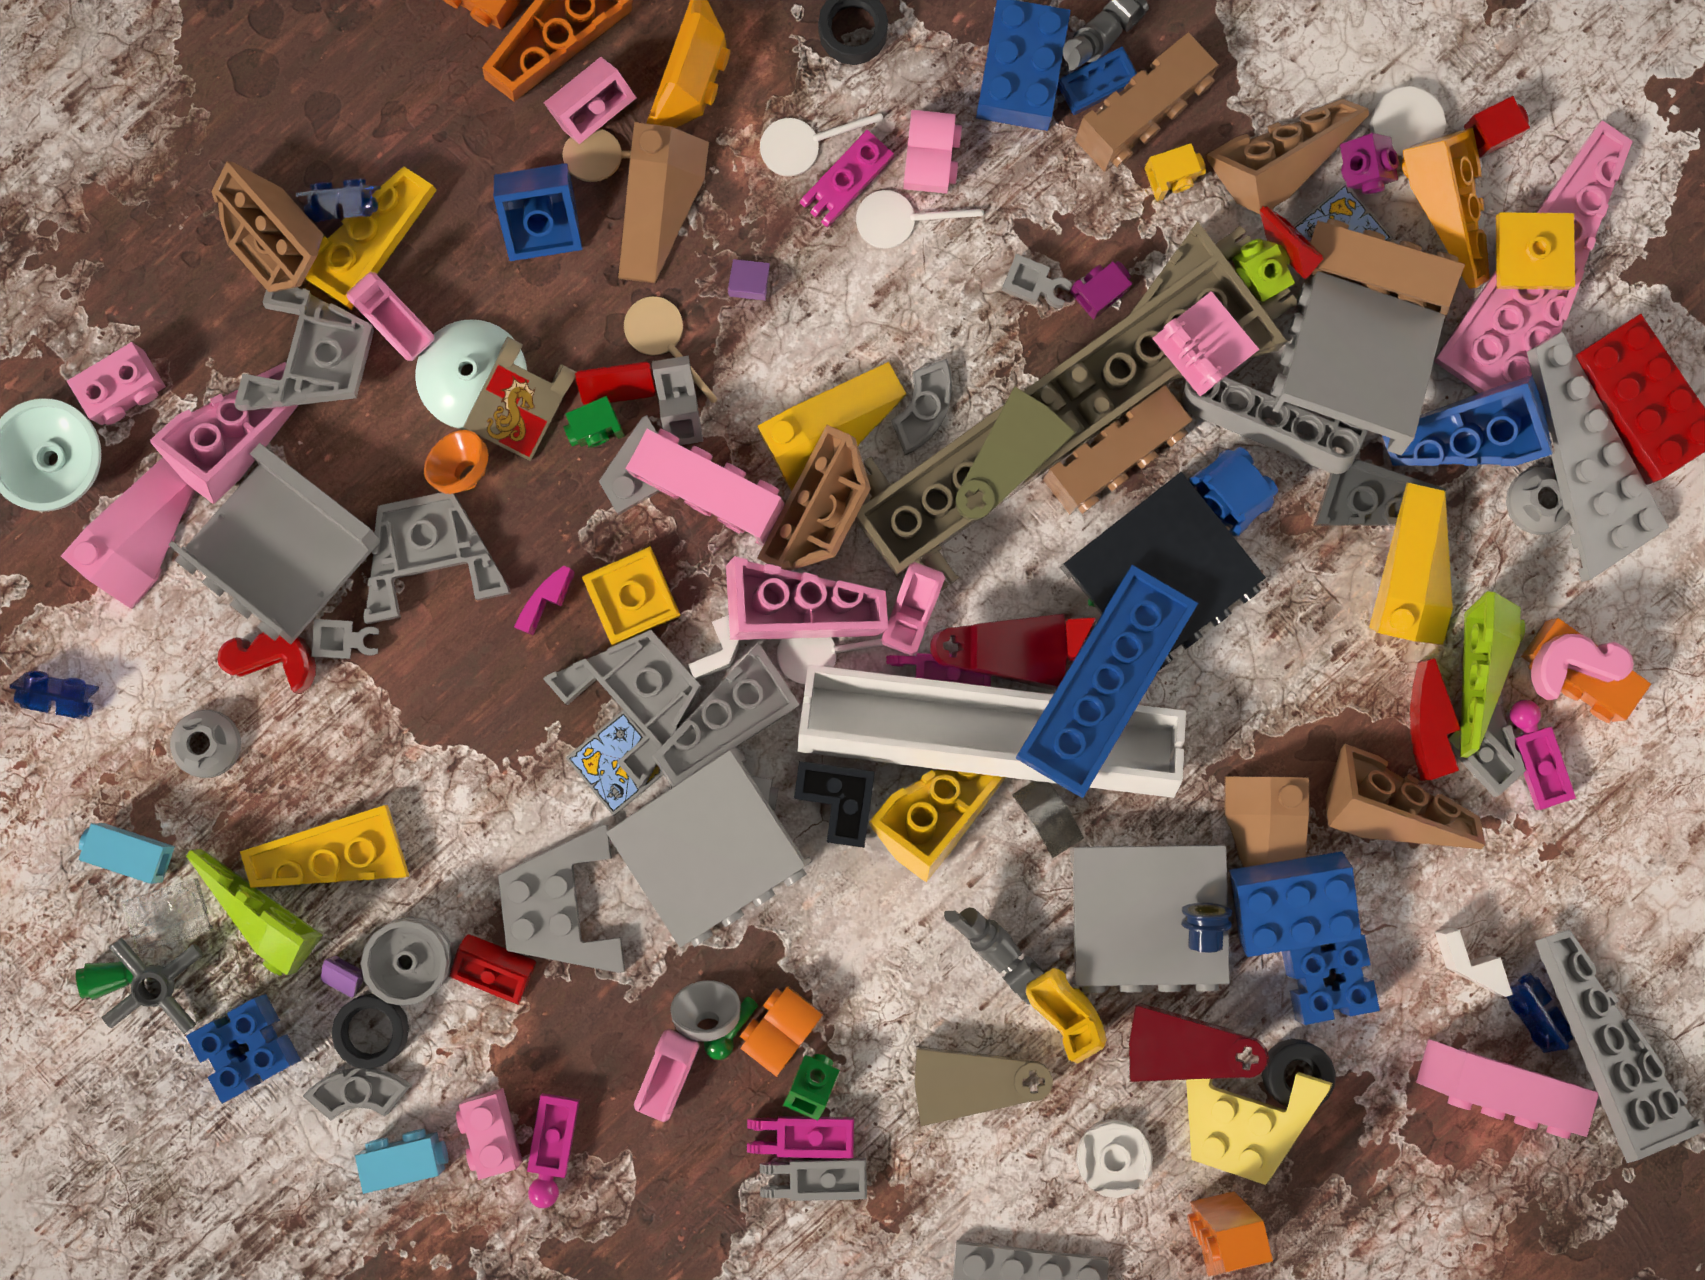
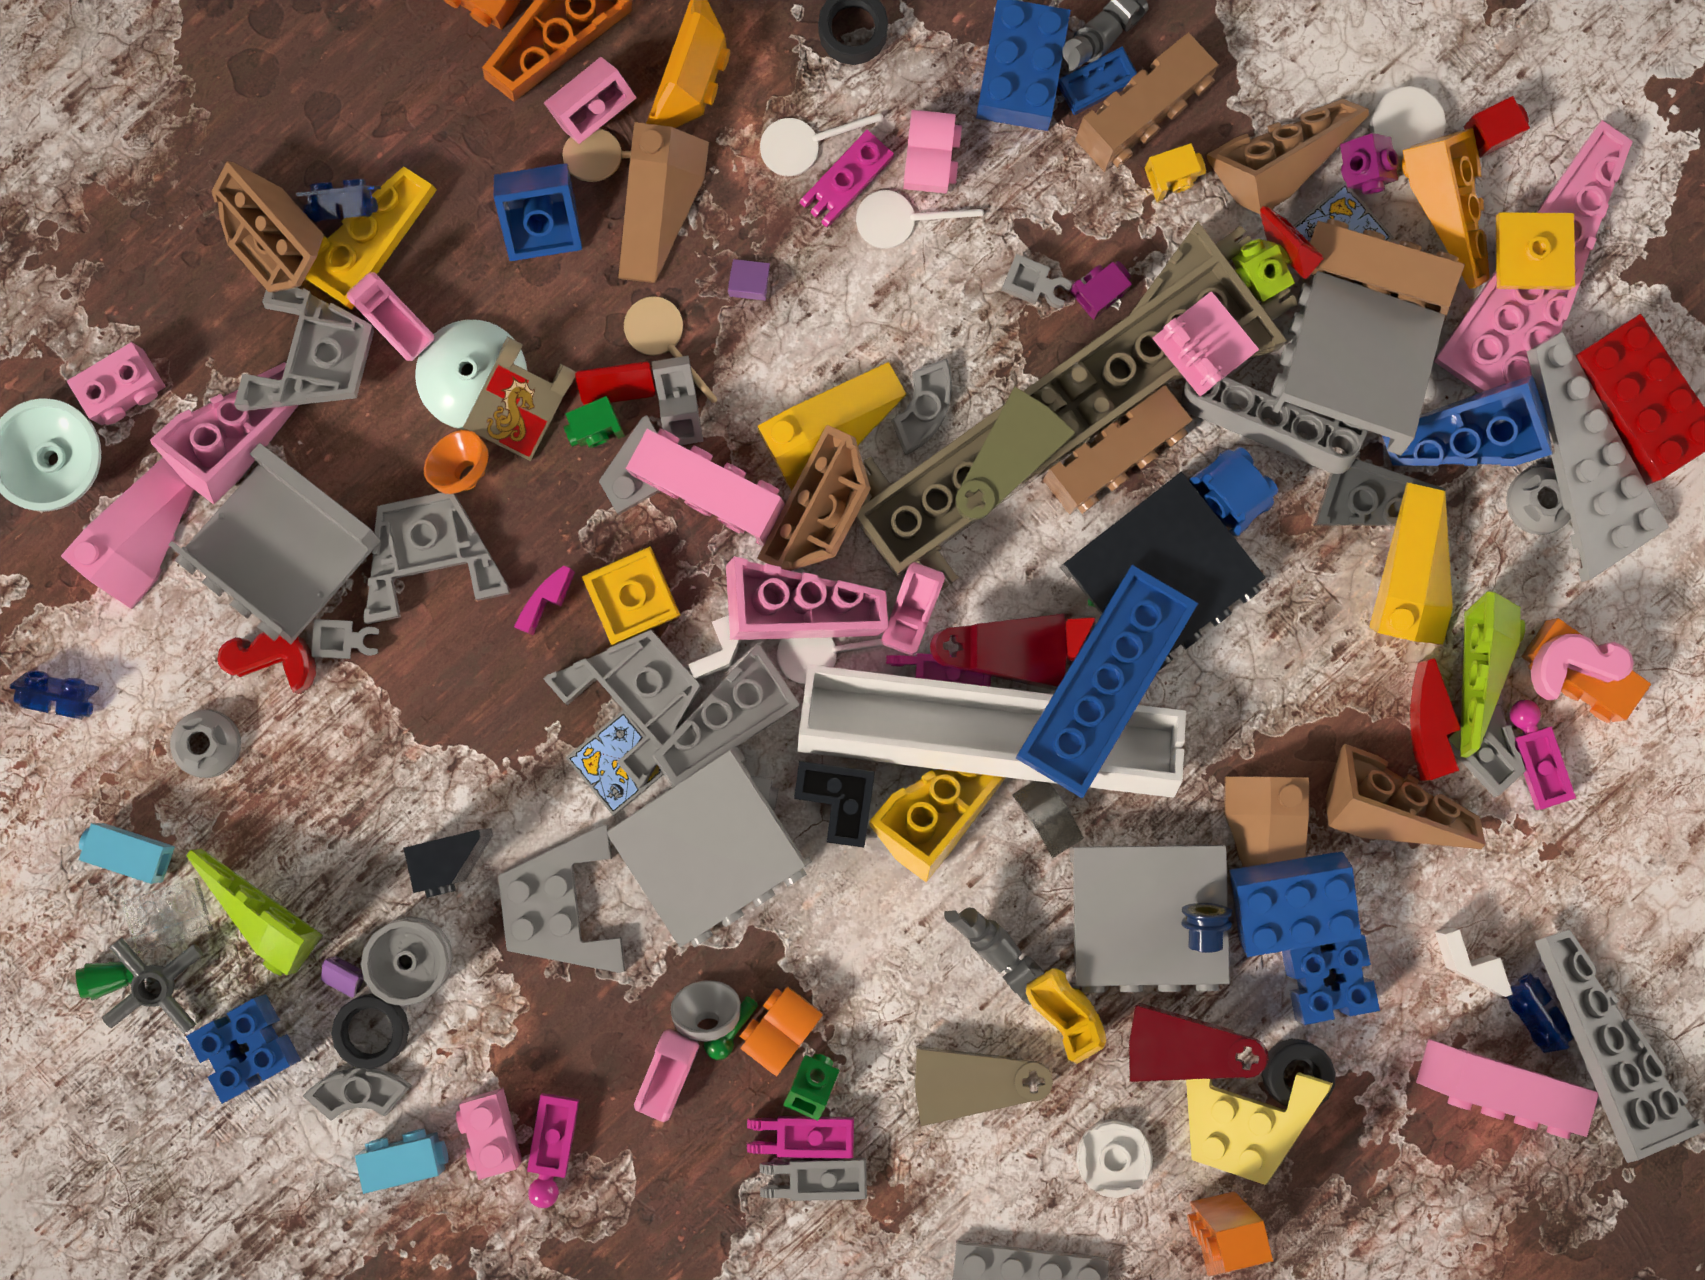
(339, 851): yellow wing -> none
(445, 861): none -> black slope
(492, 968): red slope -> none

